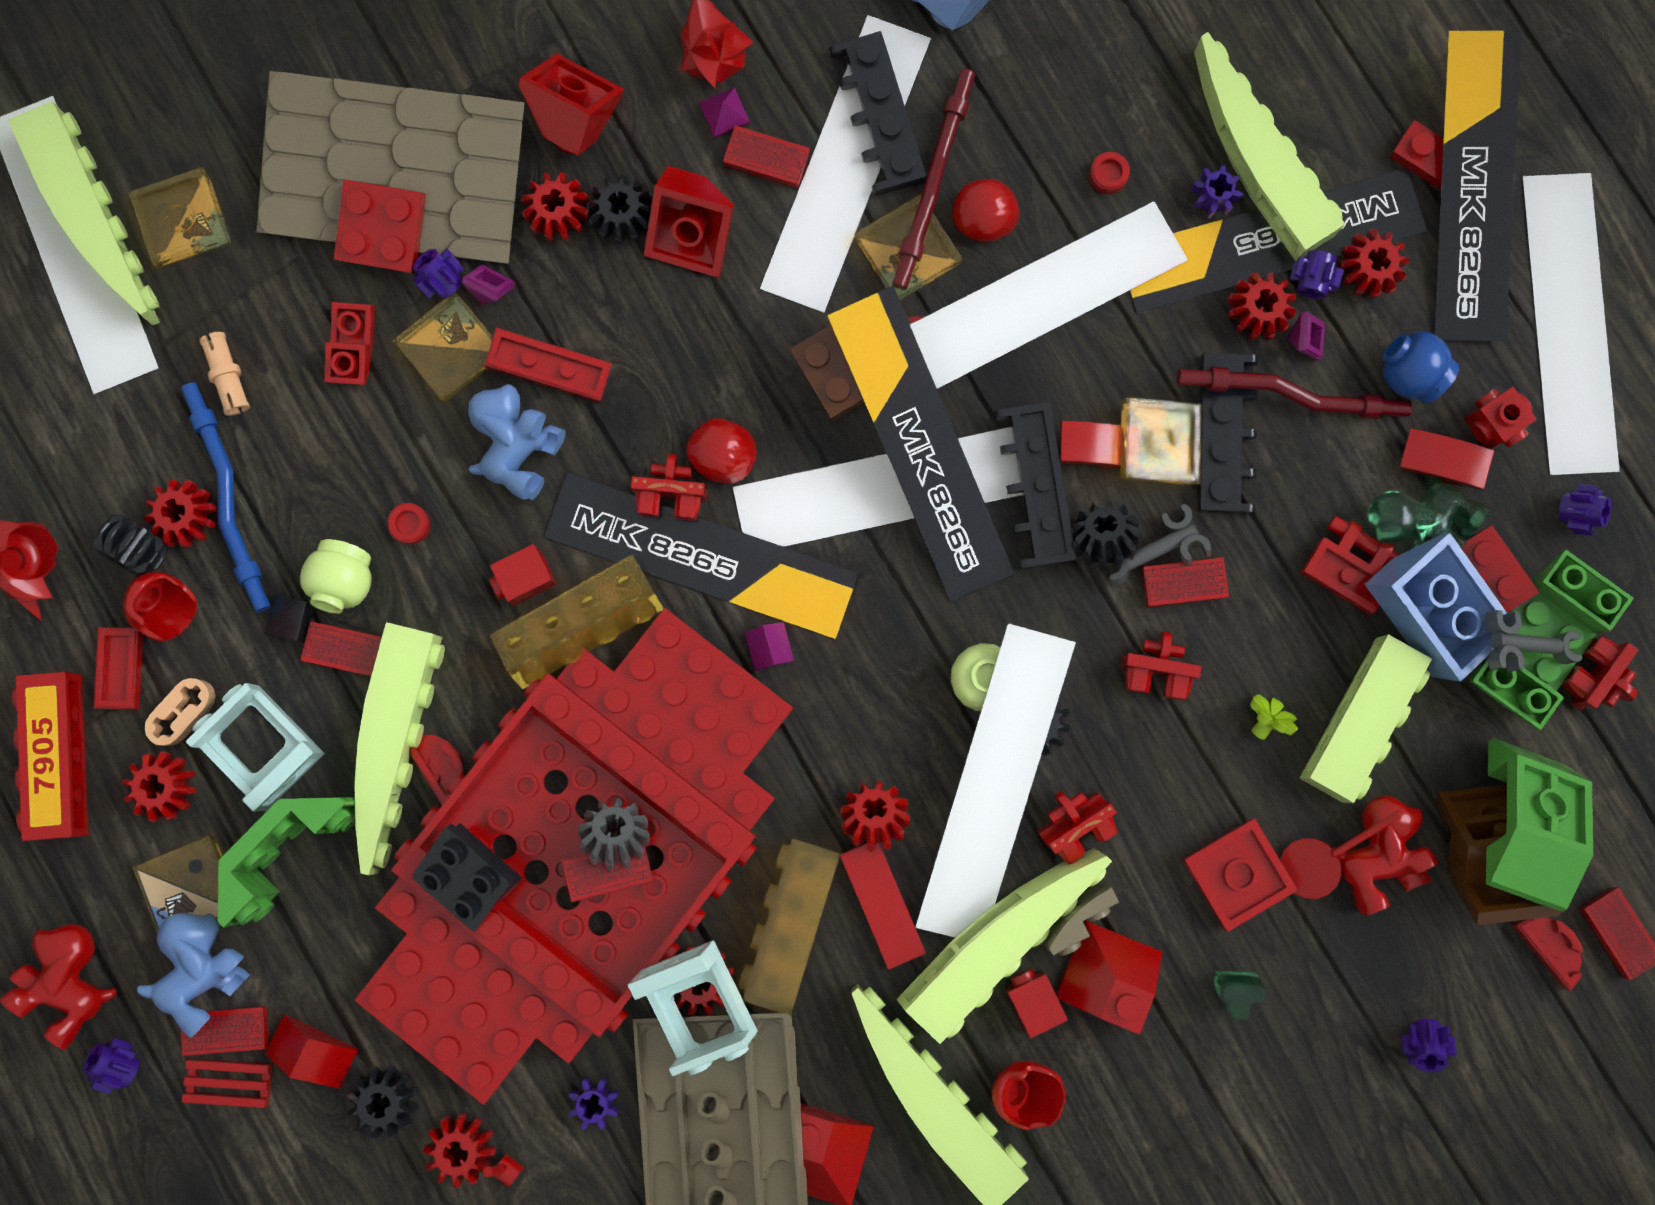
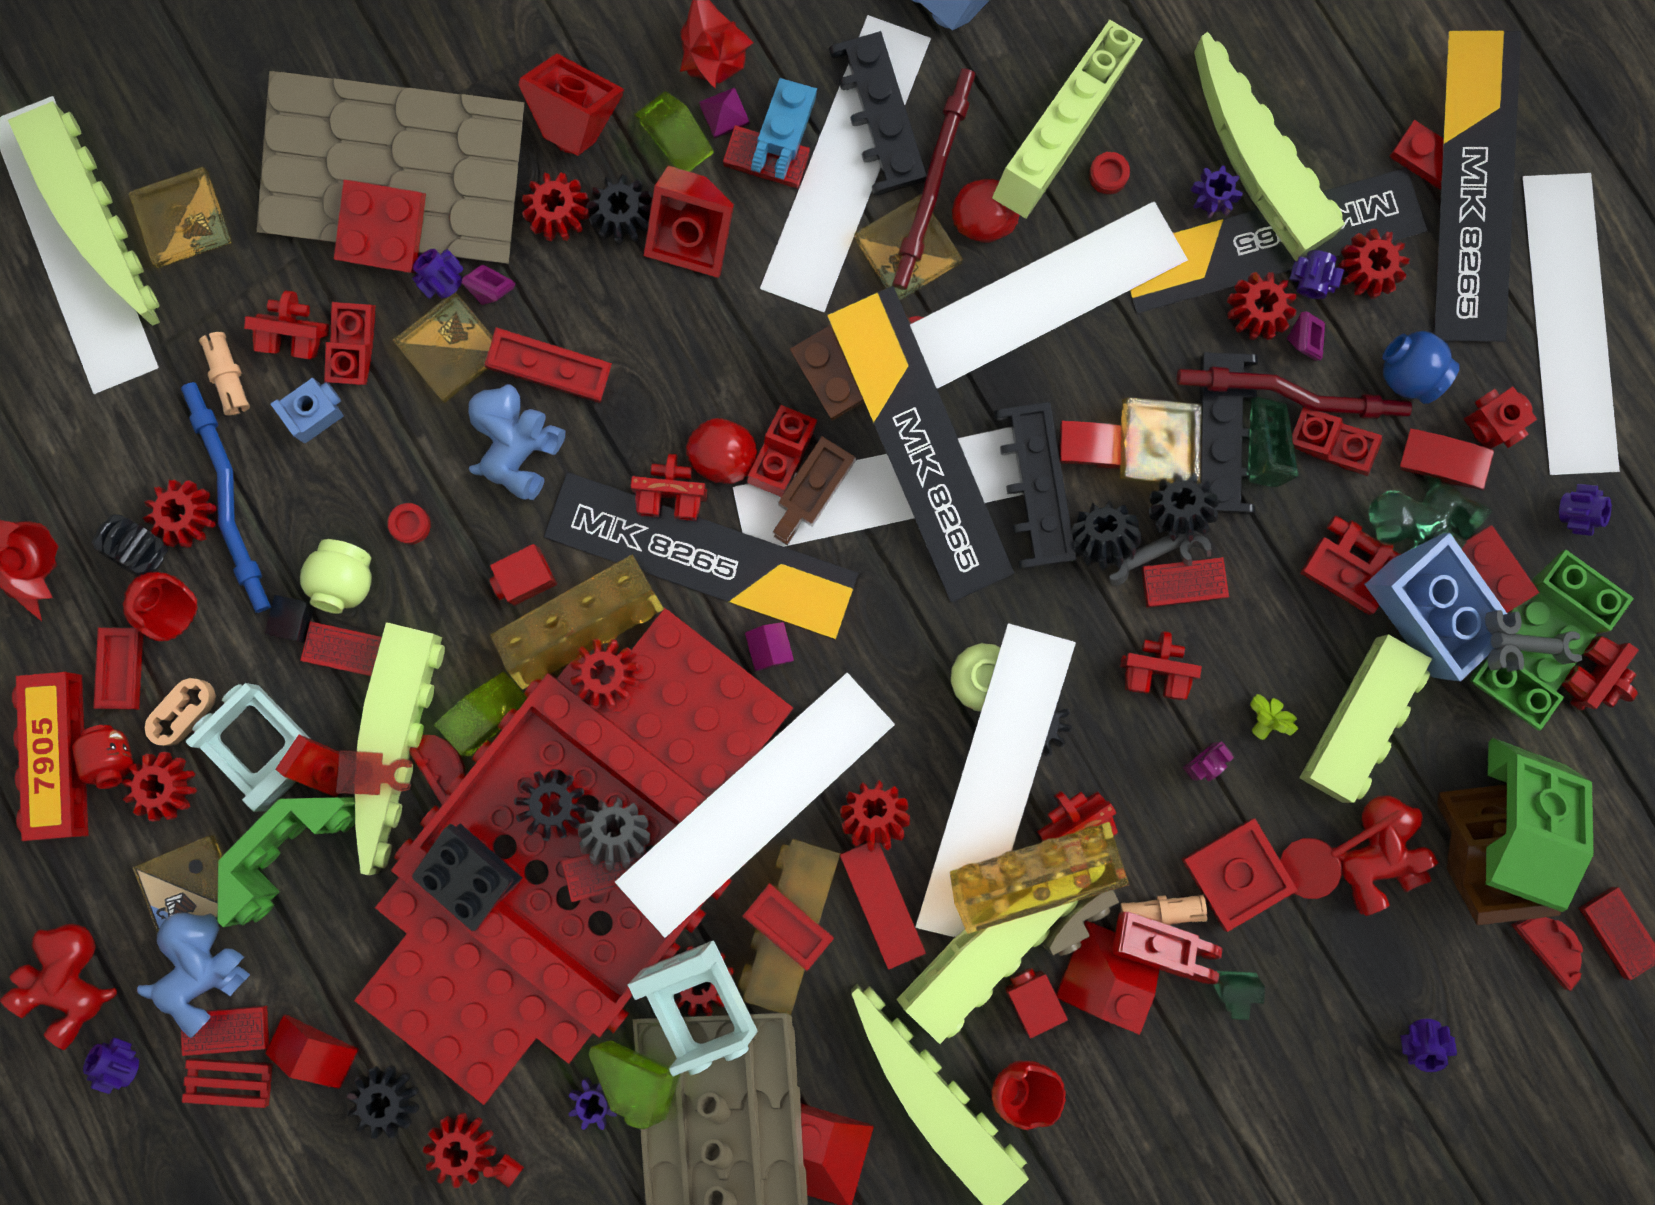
(102, 756): none -> red head
(304, 333): none -> red hips
(308, 424): none -> medium blue brick
(311, 765): none -> red plate
(363, 772): none -> clear red plate
(479, 714): none -> clear neon green slope
(536, 806): none -> black gear
(596, 686): none -> red gear
(633, 1084): none -> clear neon green slope
(675, 131): none -> clear neon green slope
(754, 805): none -> white sticker
(782, 451): none -> red slope
(784, 125): none -> dark azure hinge
(788, 927): none -> red tile
(812, 488): none -> reddish brown plate
(1038, 878): none -> clear yellow brick
(1065, 120): none -> yellowish green slope
(1164, 947): none -> hinge
(1170, 910): none -> light nougat pin
(1196, 514): none -> black gear
(1209, 762): none -> magenta plate
(1270, 458): none -> clear green slope
(1336, 442): none -> red slope

